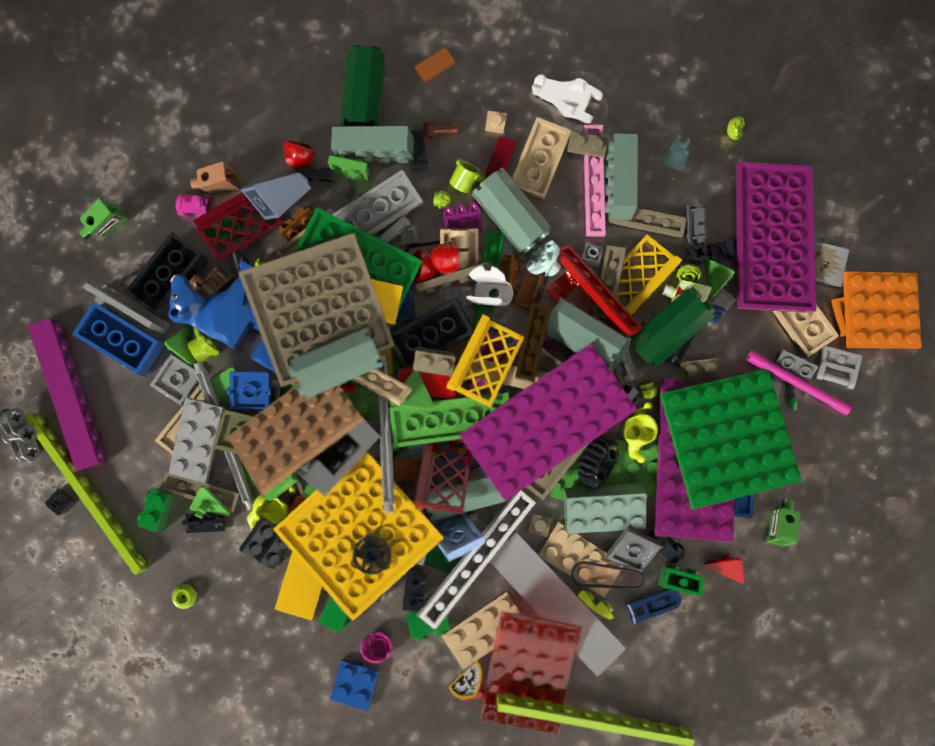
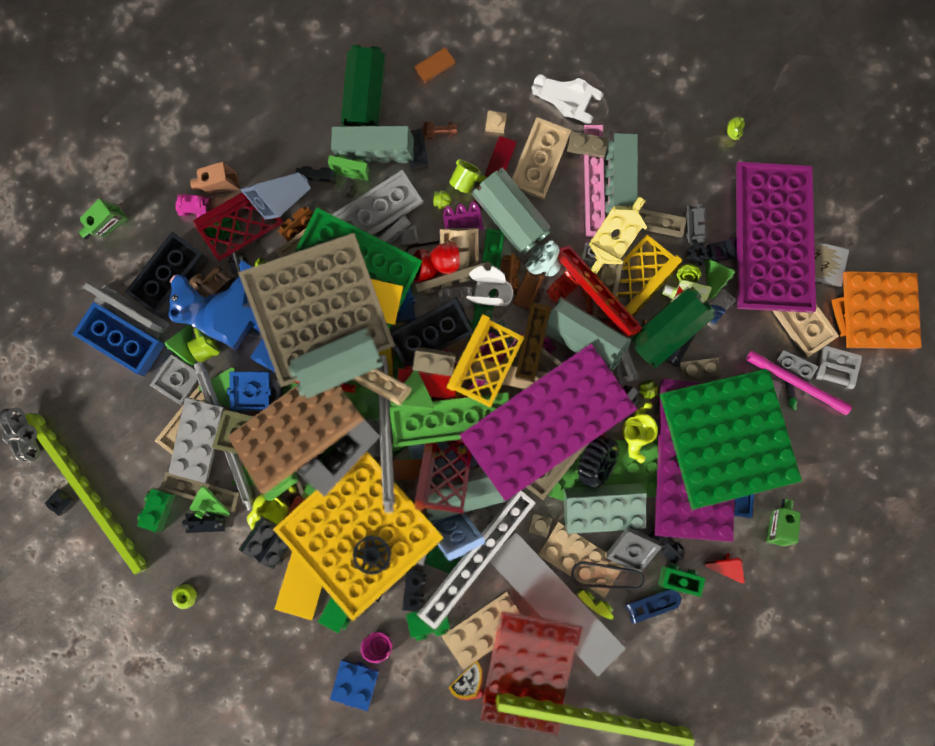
(66, 394): magenta brick -> none
(298, 154): red hat -> none
(611, 249): none -> light yellow plate
(677, 155): clear light blue plate -> none

